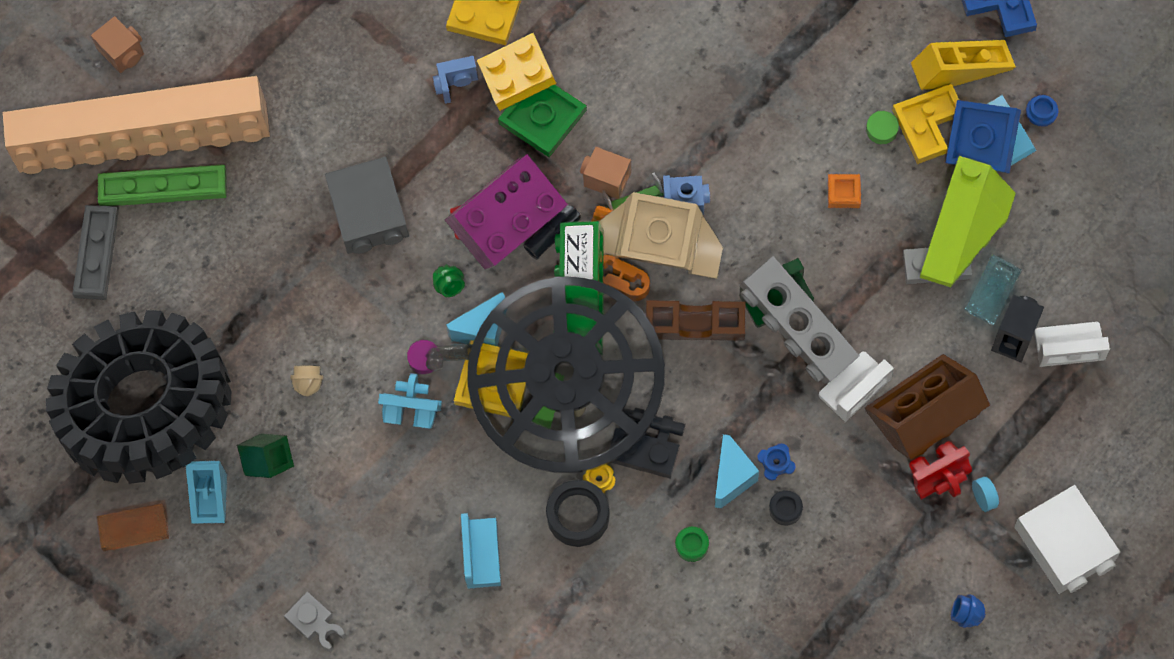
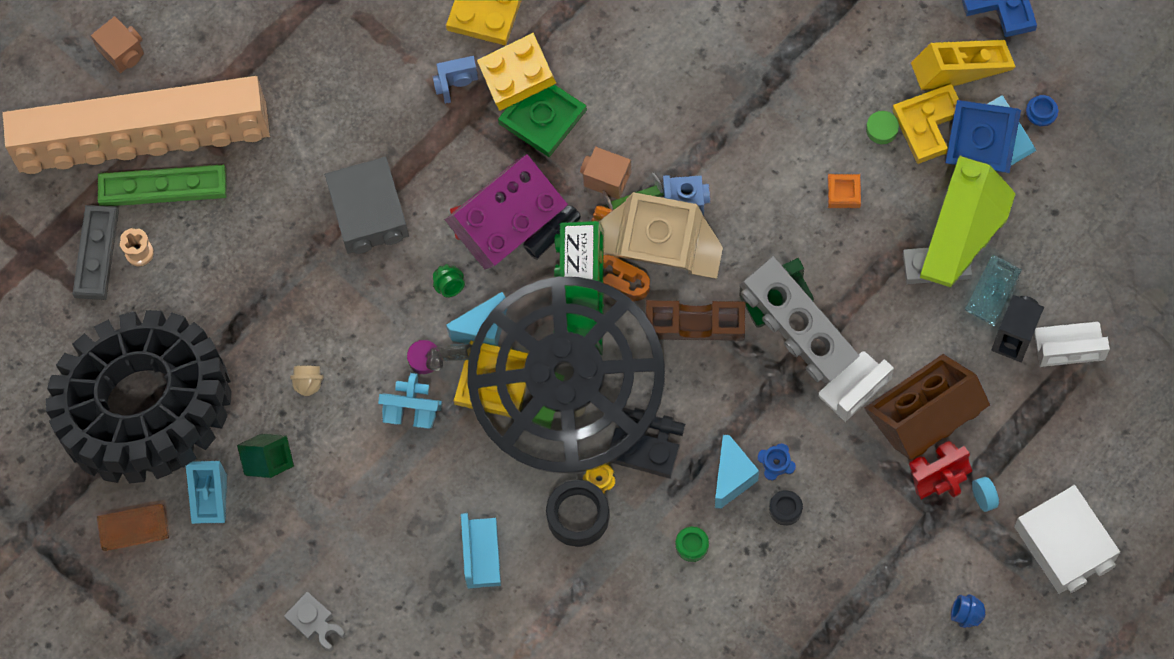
(135, 256): none -> light nougat bush

